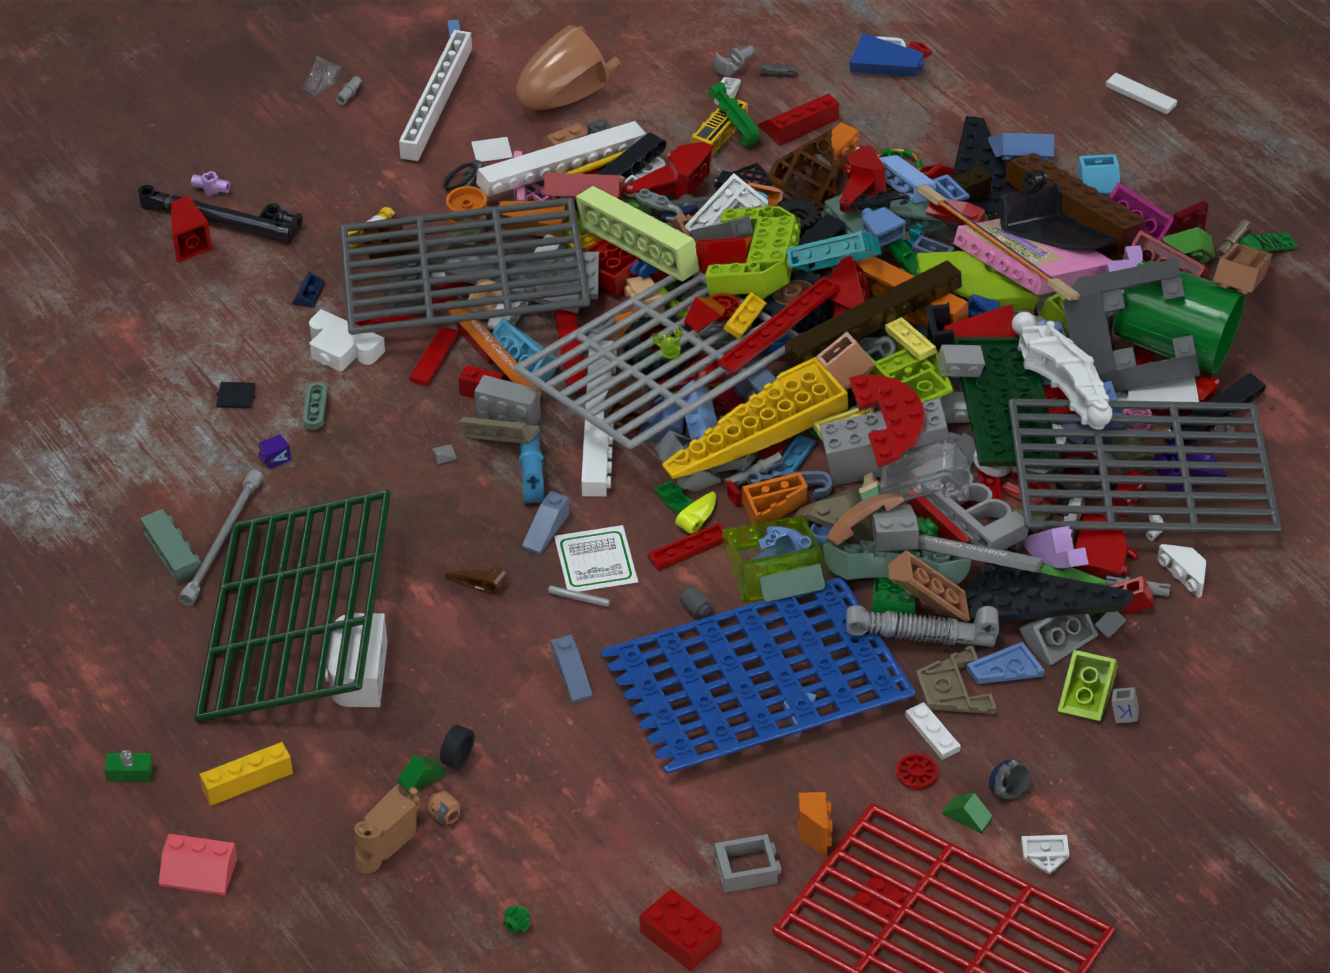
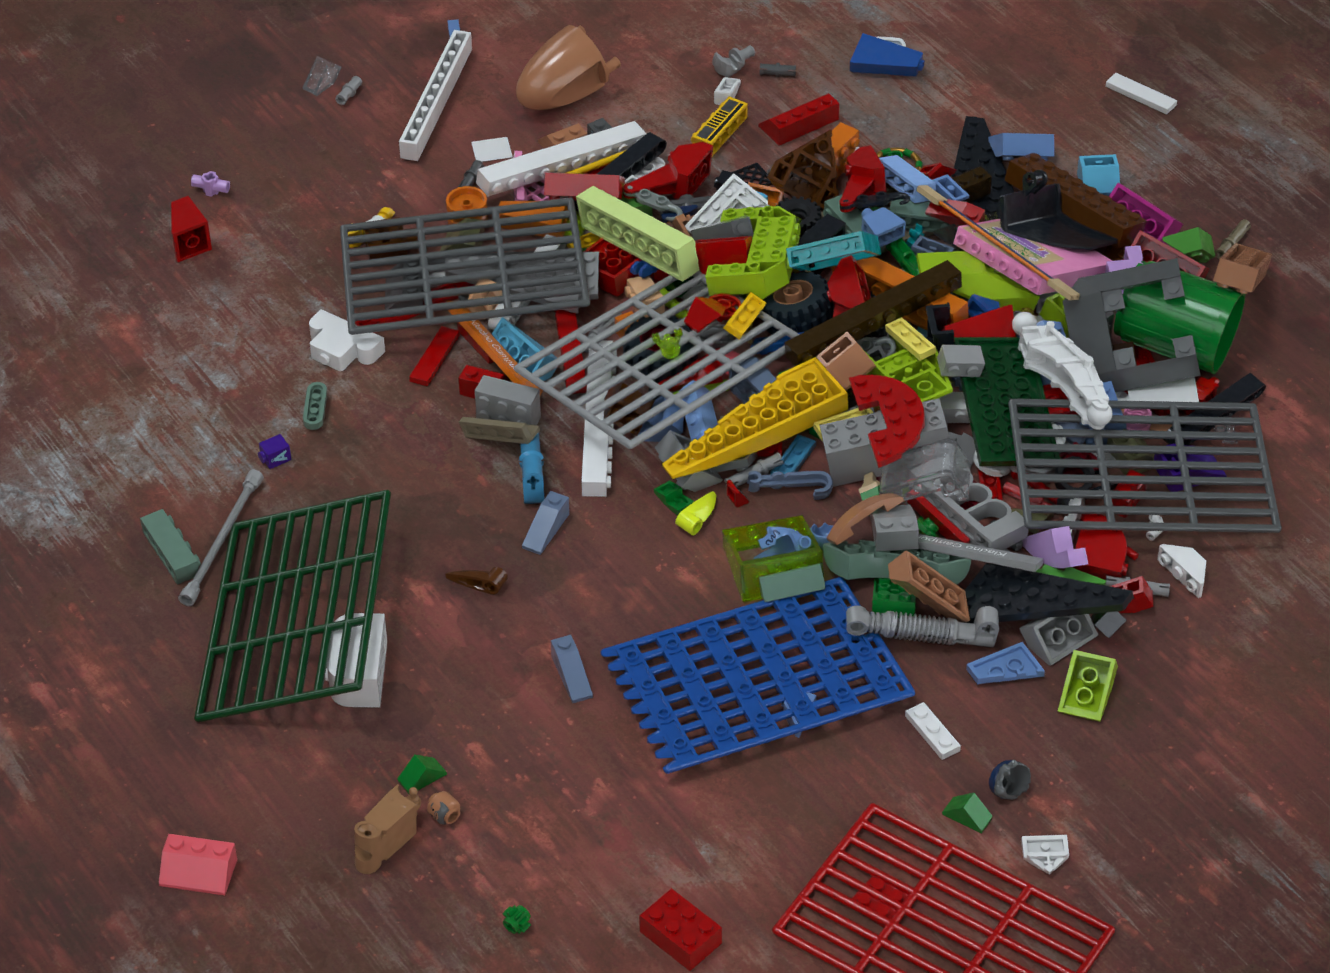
(128, 767): green piece -> none
(235, 395): black piece -> none
(246, 773): yellow brick -> none
(271, 222): black piece -> none
(308, 290): dark blue slope -> none
(444, 454): light grey slope -> none
(457, 170): black tyre -> none
(457, 746): black tyre -> none
(579, 596): light grey bar -> none
(596, 559): white sticker -> none
(687, 547): red tile -> none
(696, 602): dark grey brick -> none
(726, 400): dark red plate -> none
(736, 115): green piece -> none
(749, 878): light grey window -> none
(774, 497): orange wedge -> none
(778, 325): red tile -> none
(815, 821): orange slope -> none
(830, 509): dark tan wedge -> none
(917, 771): red wheel -> none
(921, 47): red slope -> none
(945, 689): dark tan wing -> none
(1125, 705): light grey brick -> none
(1190, 218): dark red plate -> none
(1270, 241): green door -> none

